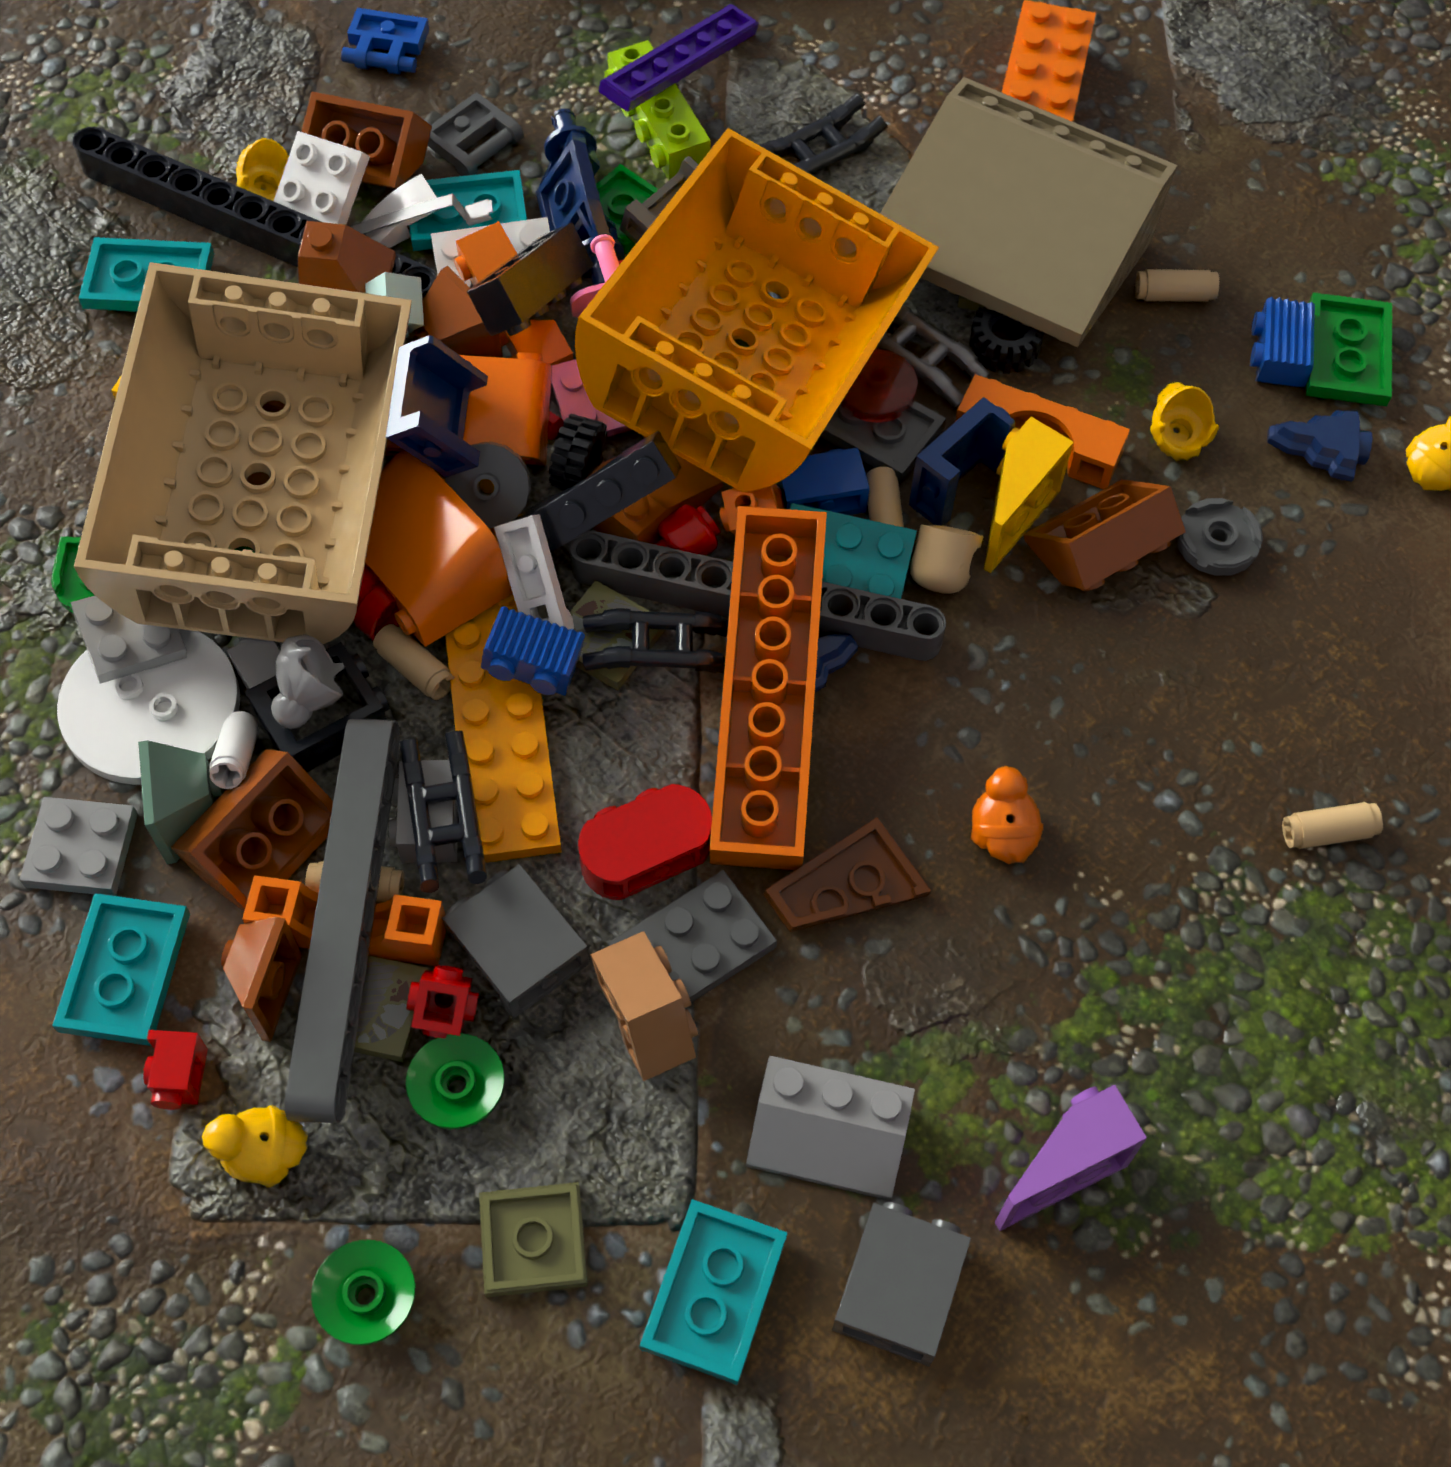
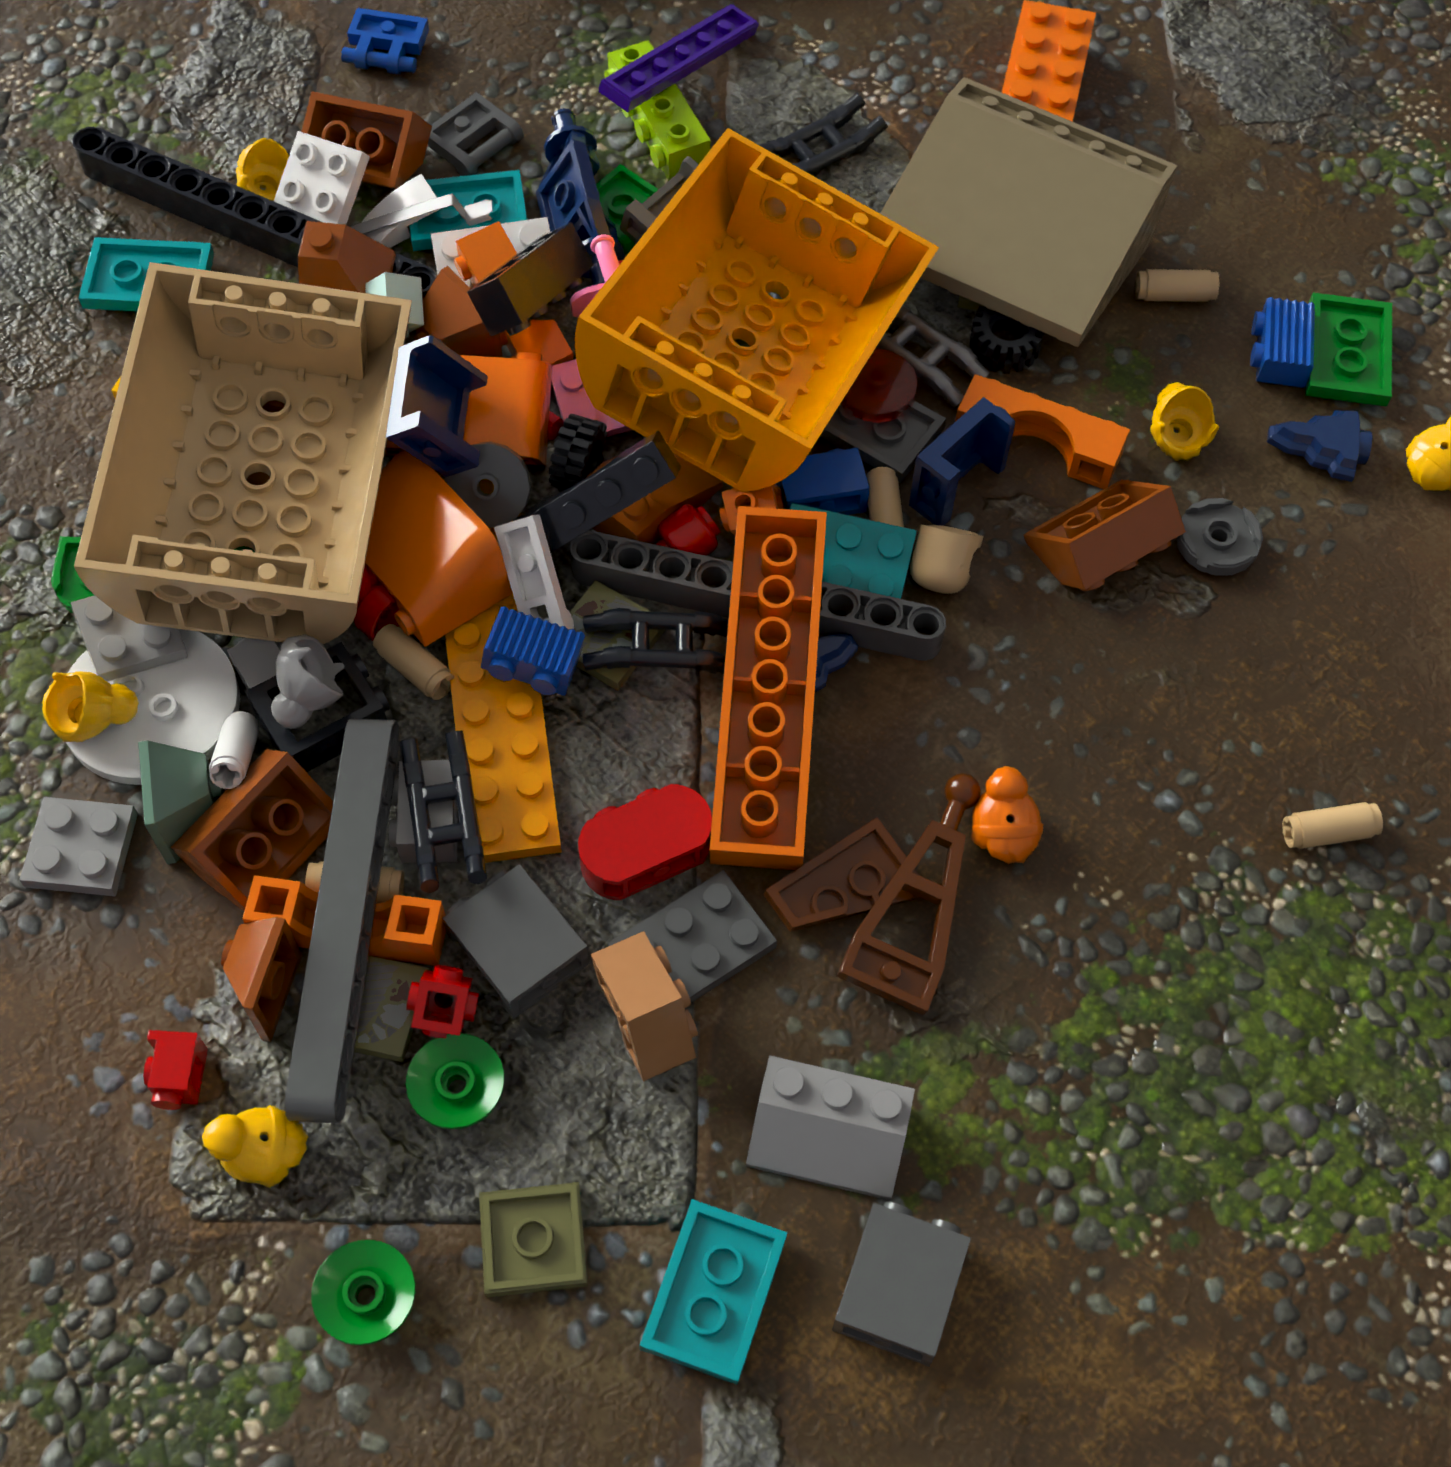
(85, 705): none -> yellow piece
(121, 969): teal plate -> none
(886, 968): none -> reddish brown plate
(1027, 484): yellow slope -> none
(1087, 1146): medium lavender slope -> none

